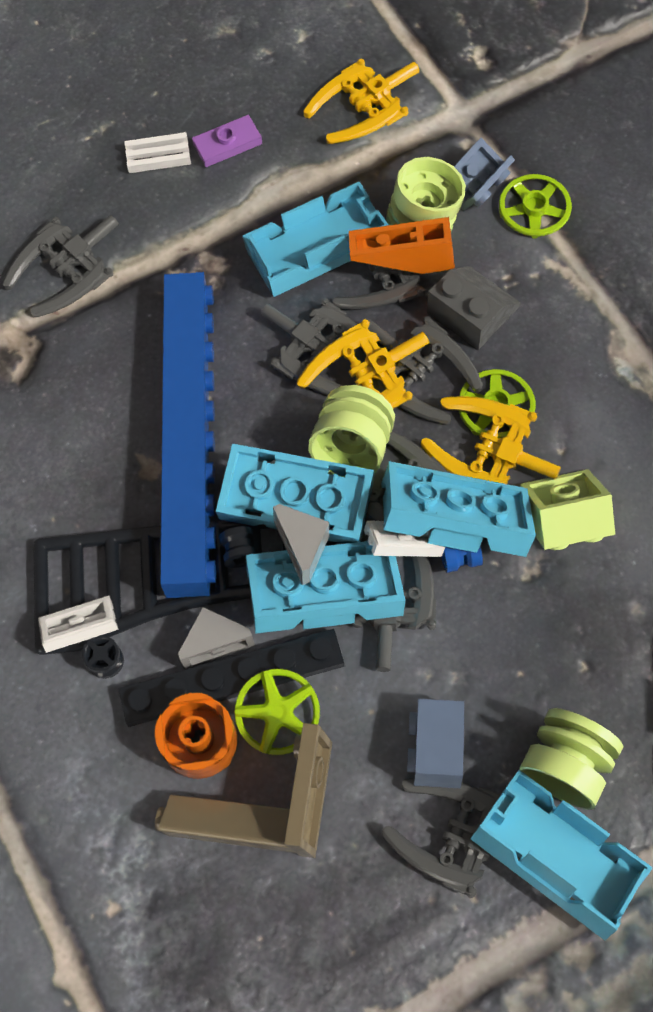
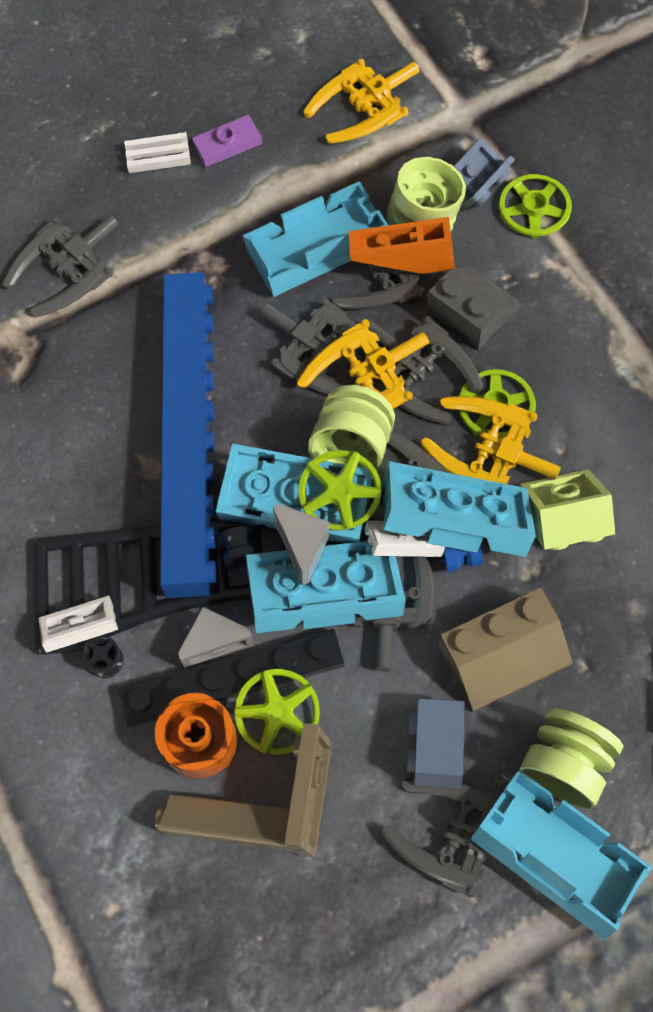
(340, 488): none -> lime wheel
(506, 649): none -> dark tan slope

